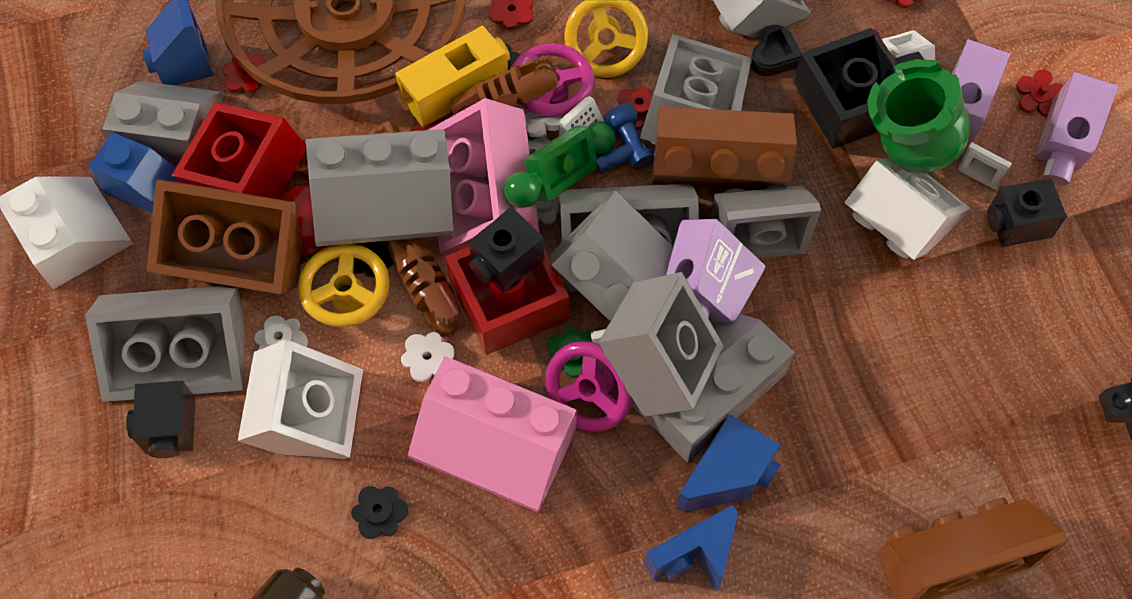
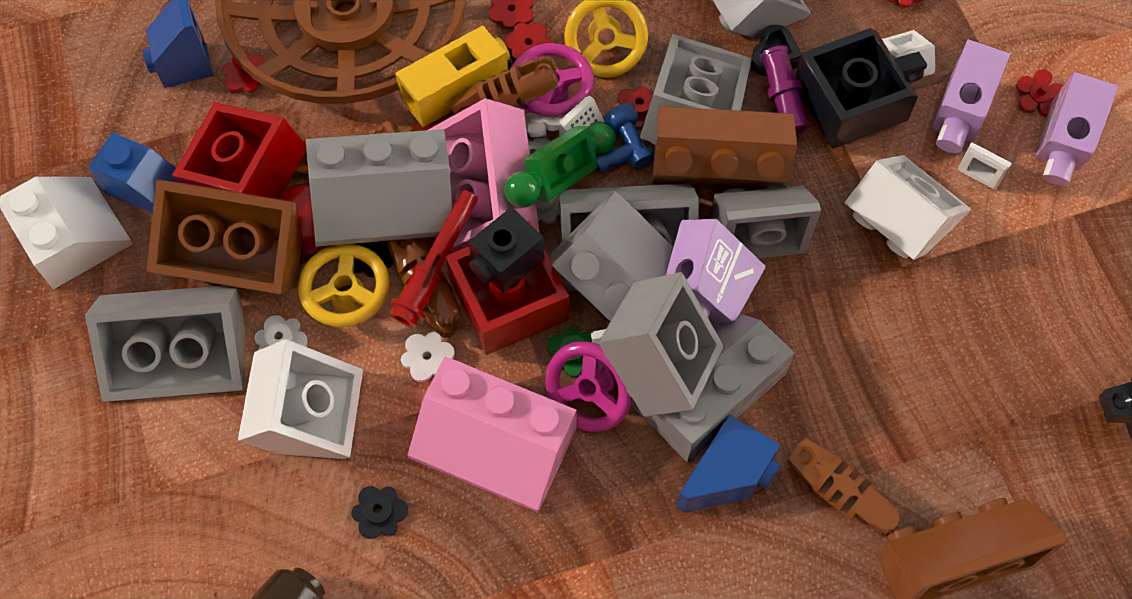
(160, 116): light grey slope -> none
(162, 418): black brick -> none
(423, 281): none -> red pin
(525, 37): none -> red plant
(706, 542): blue slope -> none
(784, 87): none -> magenta pin
(843, 487): none -> dark orange hinge
(920, 116): green tile -> none
(1026, 212): black brick -> none

